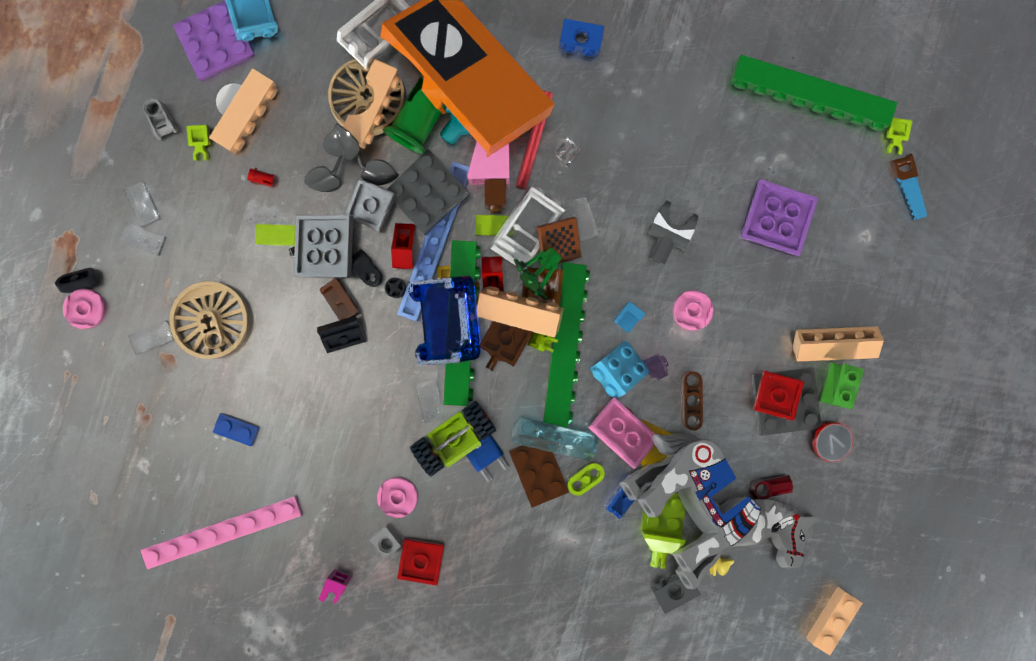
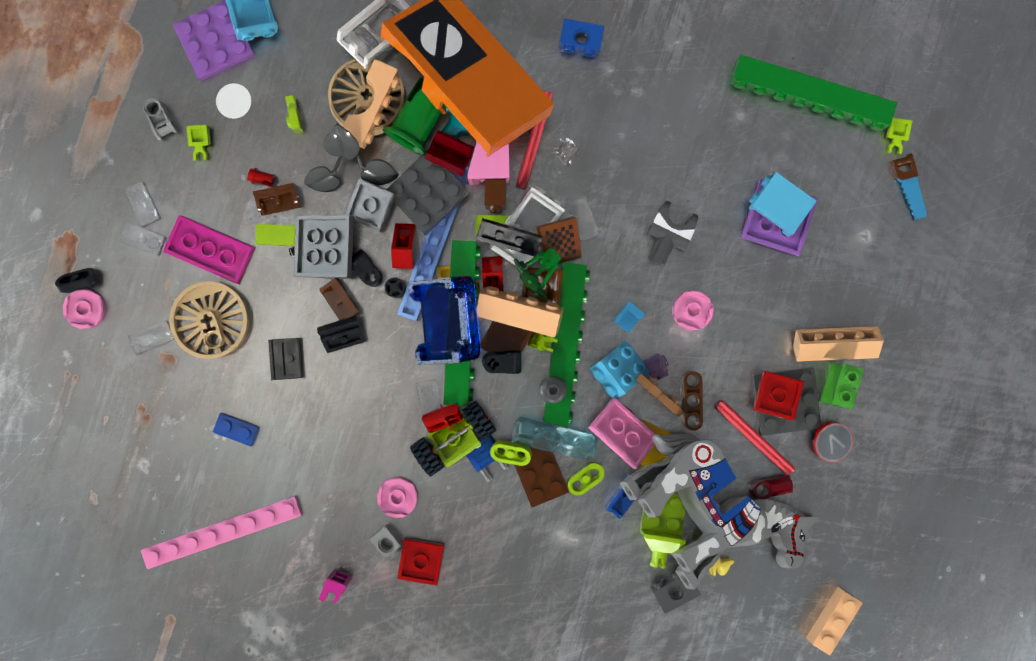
(208, 249): none -> dark pink tile
(244, 111): light nougat brick -> none
(277, 199): none -> reddish brown hinge
(285, 358): none -> black plate
(294, 118): none -> lime plate
(442, 418): none -> red arm
(449, 152): none -> dark red bracket
(507, 362): none -> black piece
(509, 237): none -> black plate
(511, 454): none -> lime plate
(552, 389): none -> dark grey head
(651, 385): none -> medium nougat plate
(755, 437): none -> coral axle
(782, 203): none -> medium azure panel

